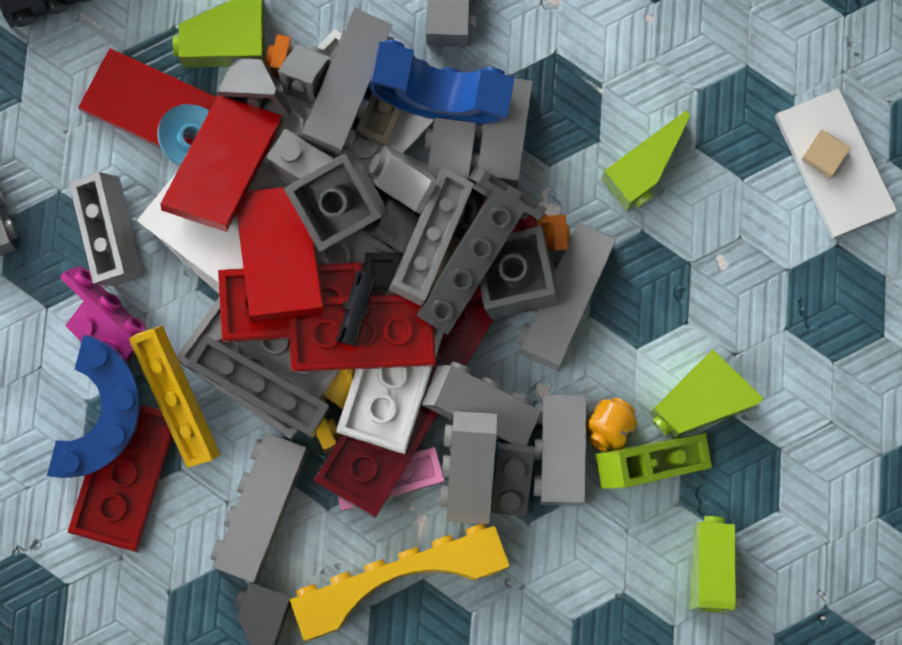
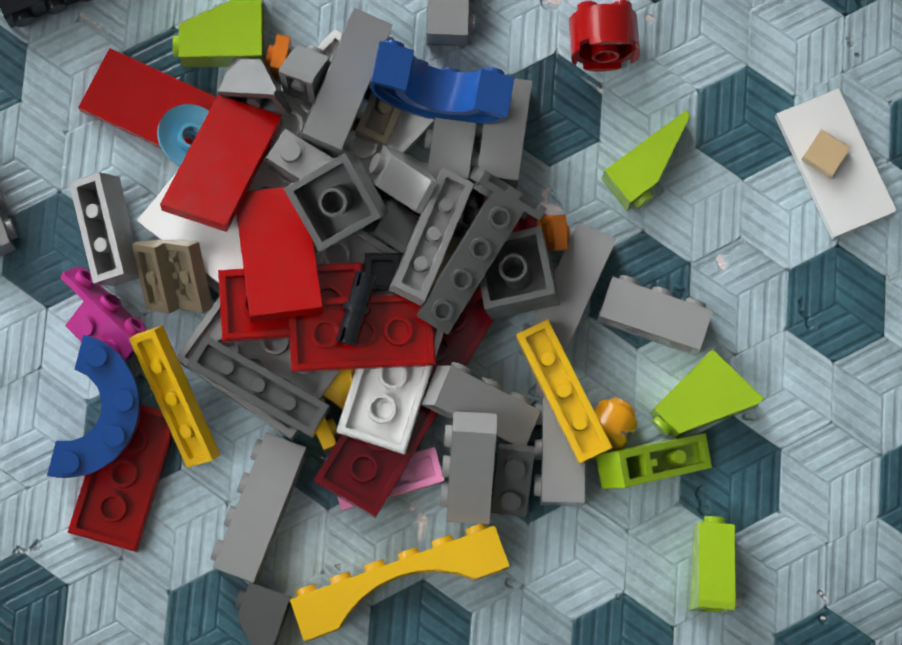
(172, 275): none -> dark tan slope
(563, 392): none -> yellow plate
(604, 35): none -> red brick
(655, 315): none -> light grey brick

